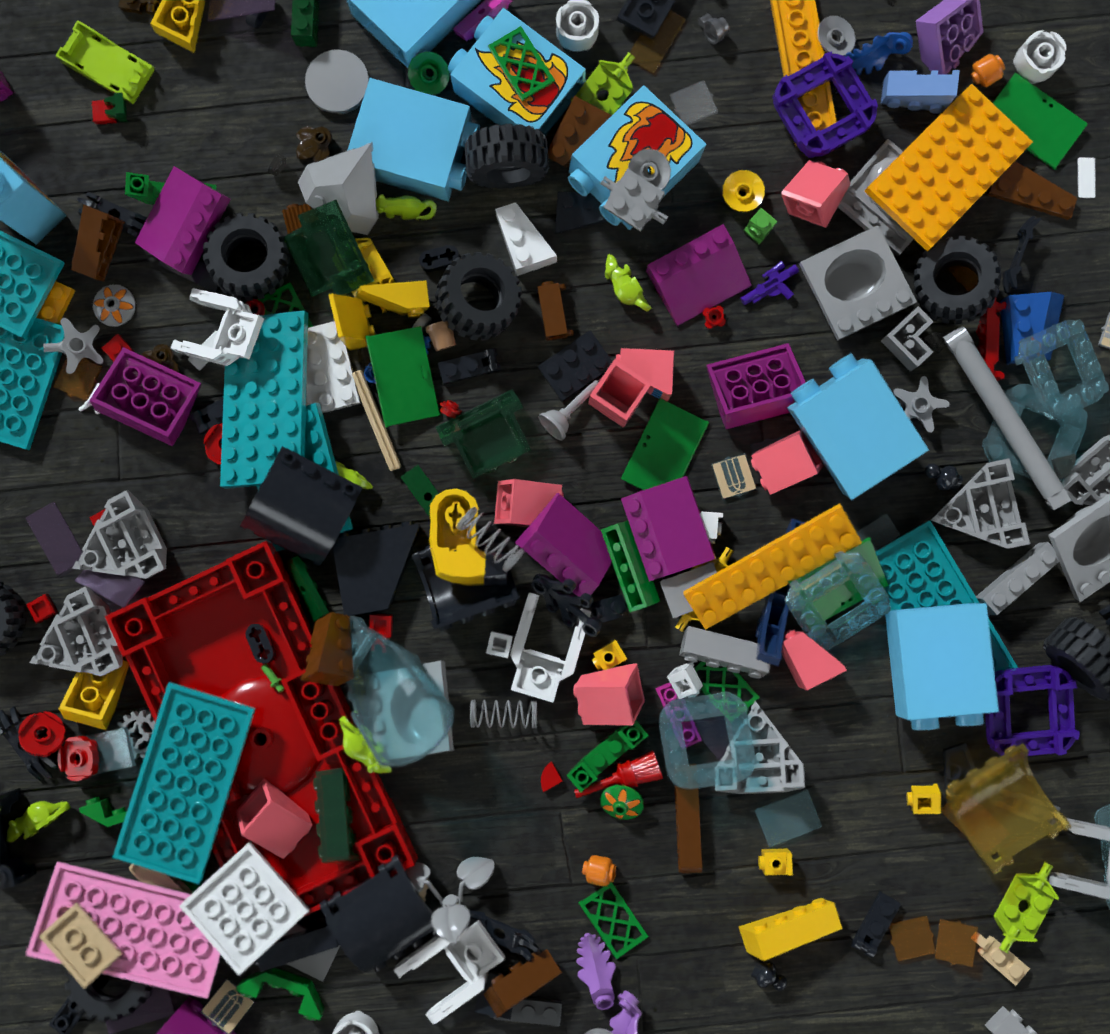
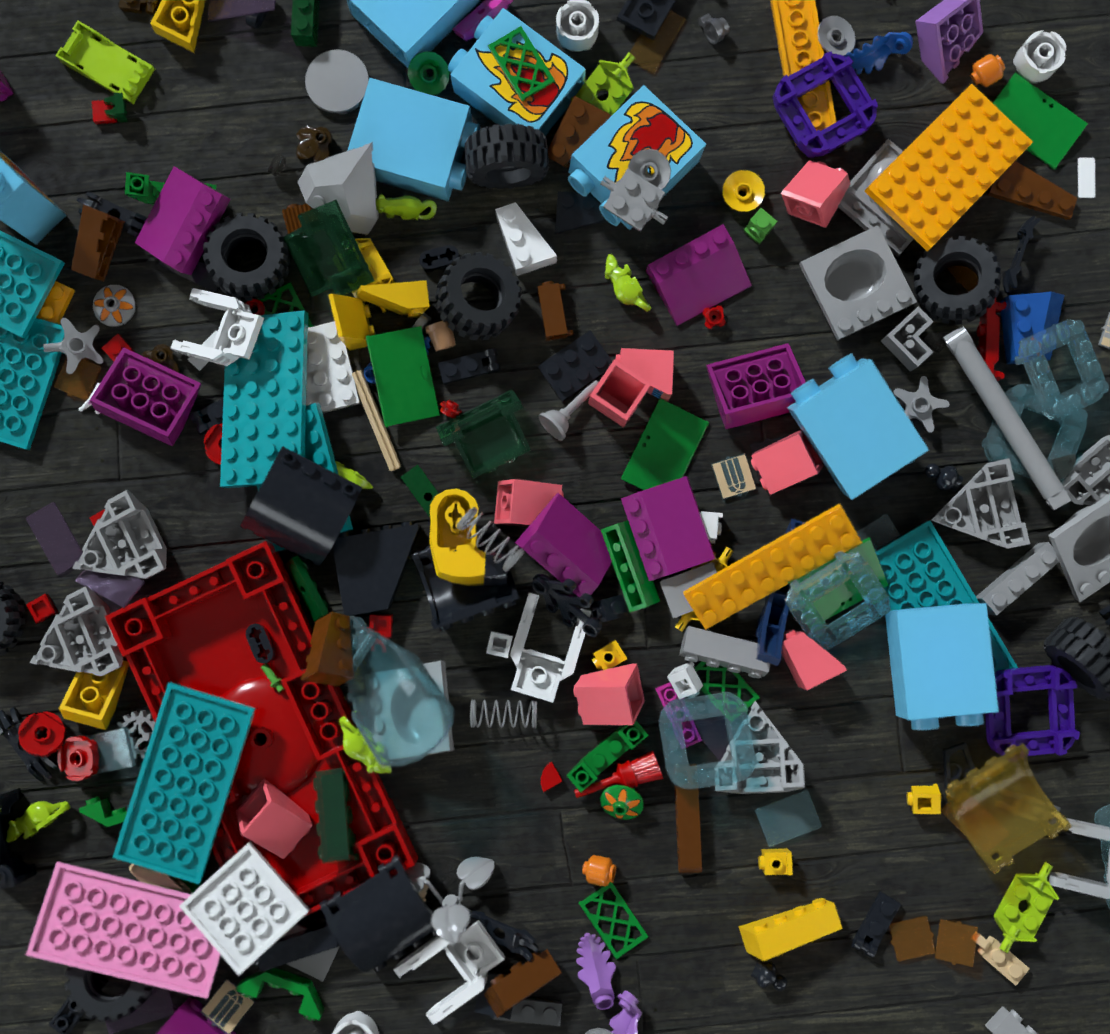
(80, 945): tan tile -> none
(694, 103): clear piece -> none
(773, 286): dark purple piece -> none
(920, 91): medium blue wedge -> none

